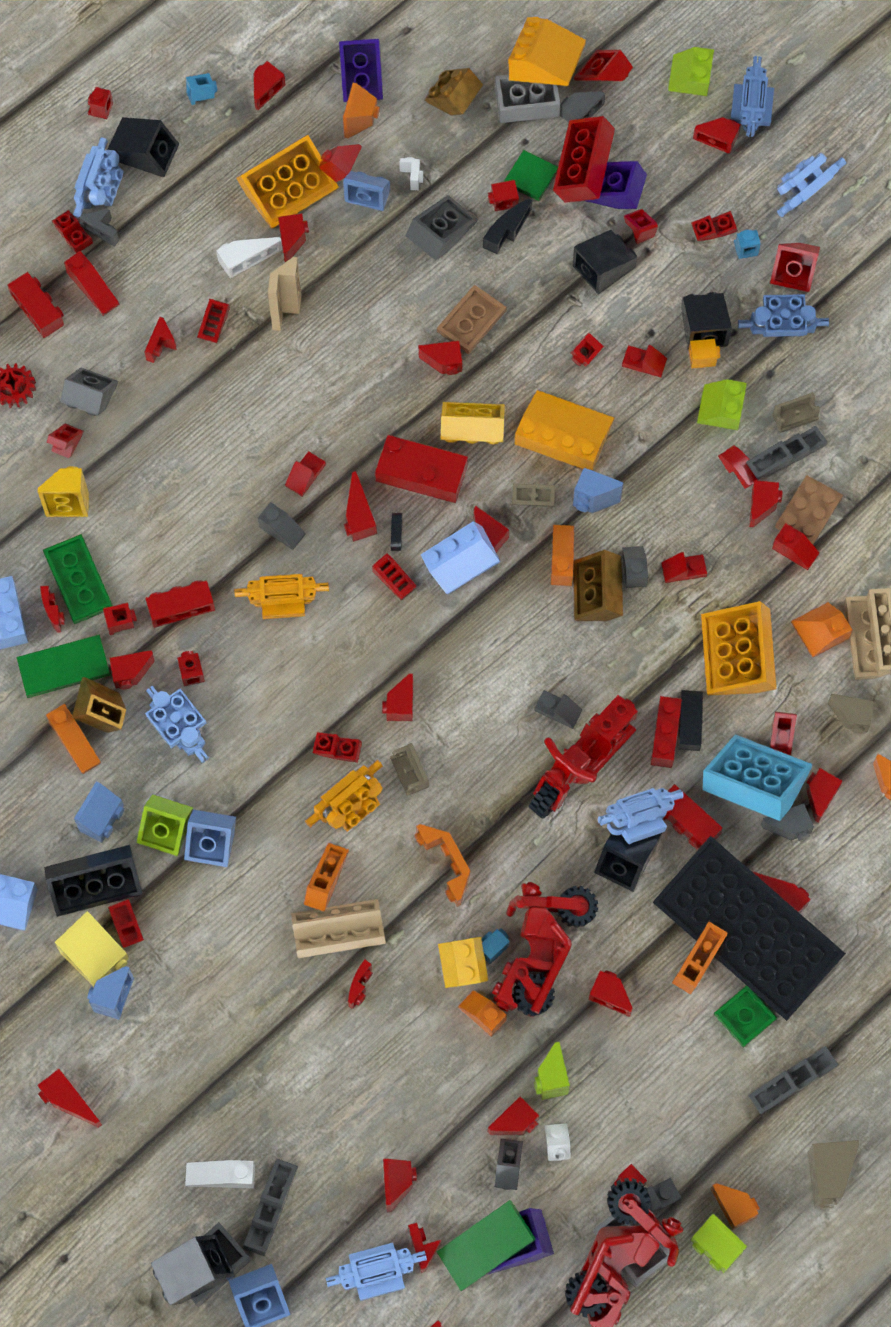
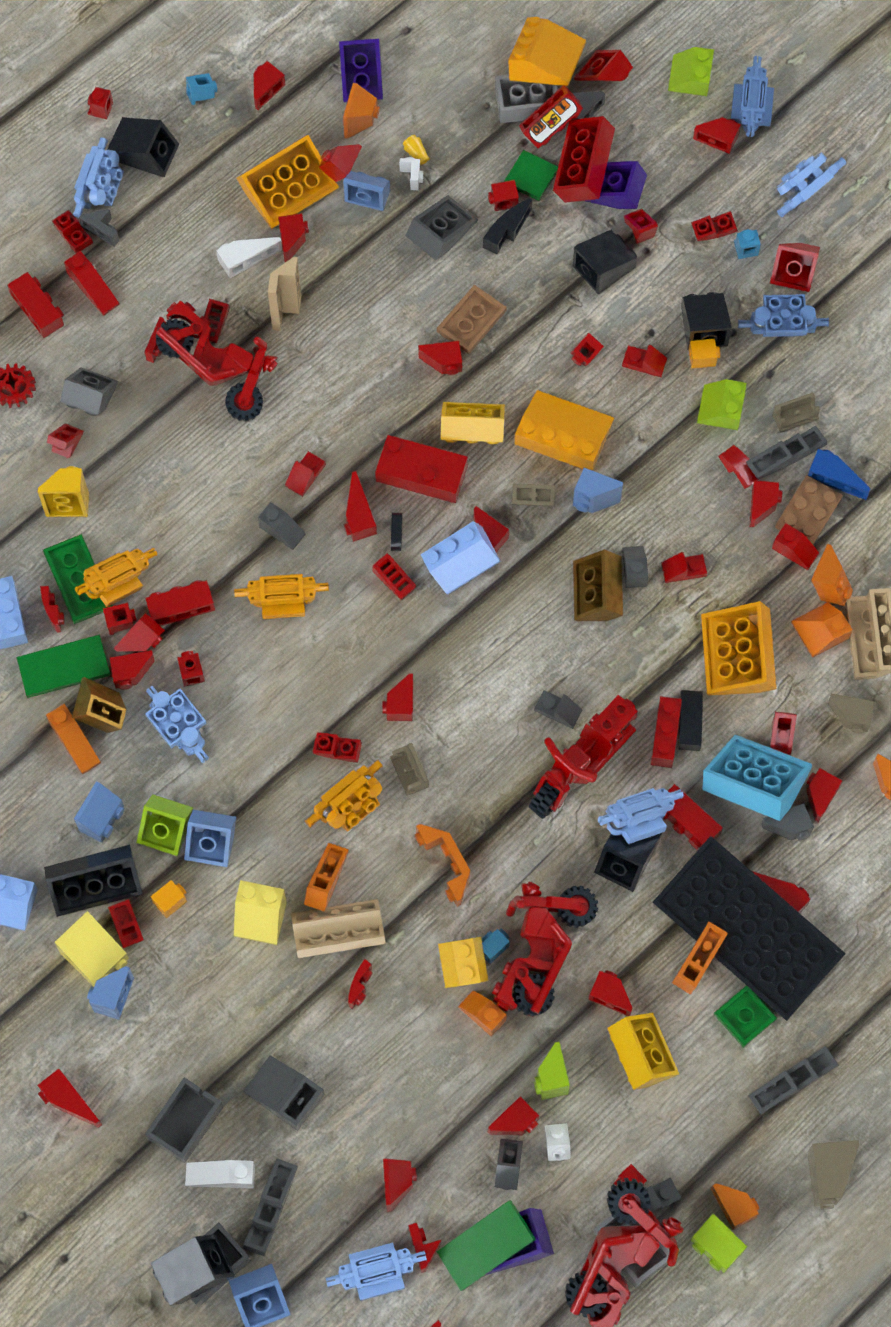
(116, 576): none -> light orange piece
(141, 636): none -> red slope
(169, 898): none -> light orange brick
(184, 1120): none -> dark grey piece
(213, 363): none -> red piece
(259, 912): none -> light yellow slope
(284, 1092): none -> dark grey slope
(415, 148): none -> yellow cone
(454, 91): pearl gold slope -> none
(551, 117): none -> brick
(562, 555): orange slope -> none
(642, 1050): none -> yellow slope
(831, 579): none -> orange slope
(835, 473): none -> blue slope

